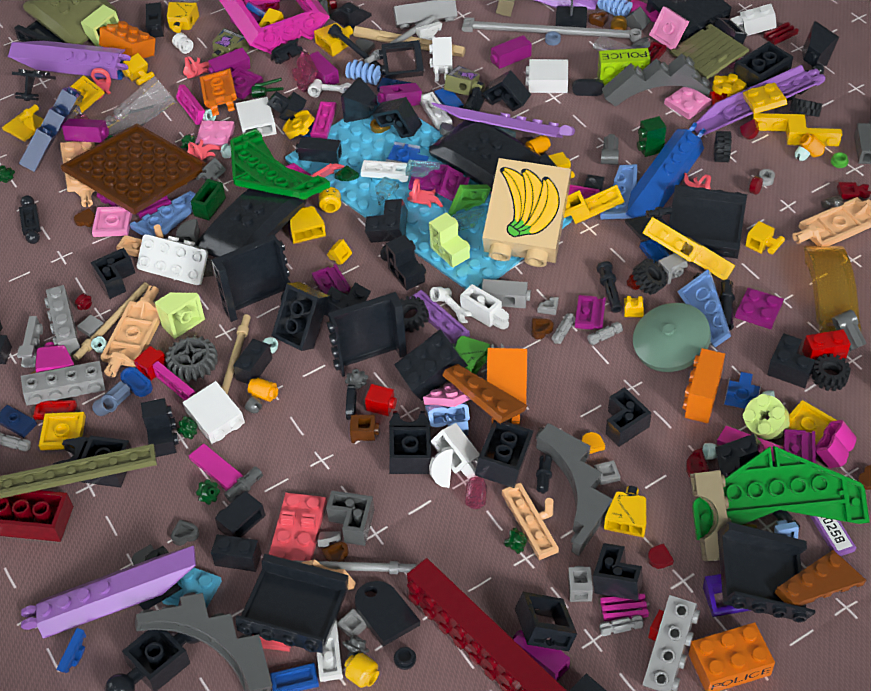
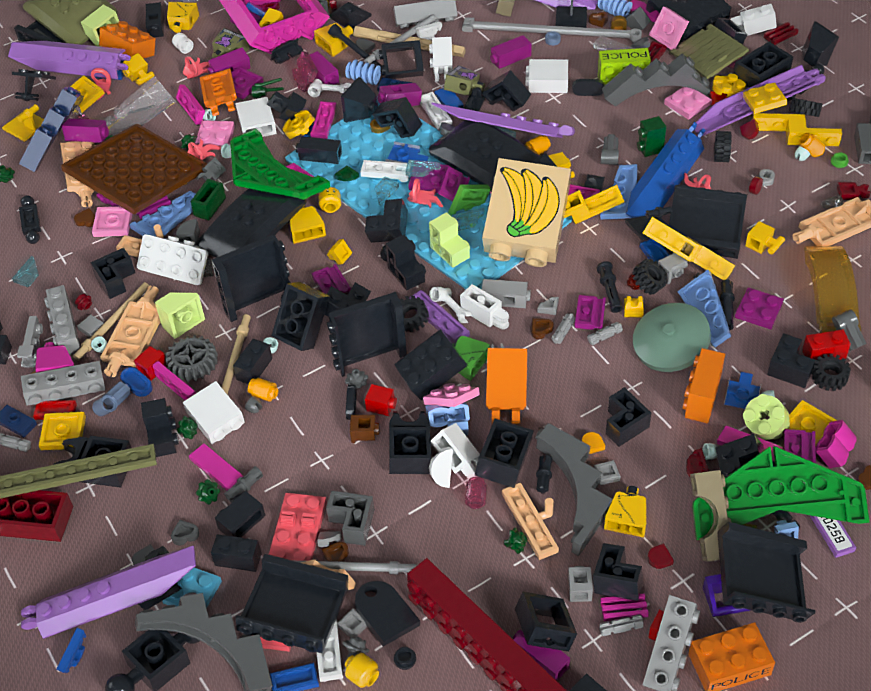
(27, 273): none -> clear light blue tile
(329, 169): coral piece -> none
(486, 395): dark orange wing -> none
(819, 580): dark orange wing -> none

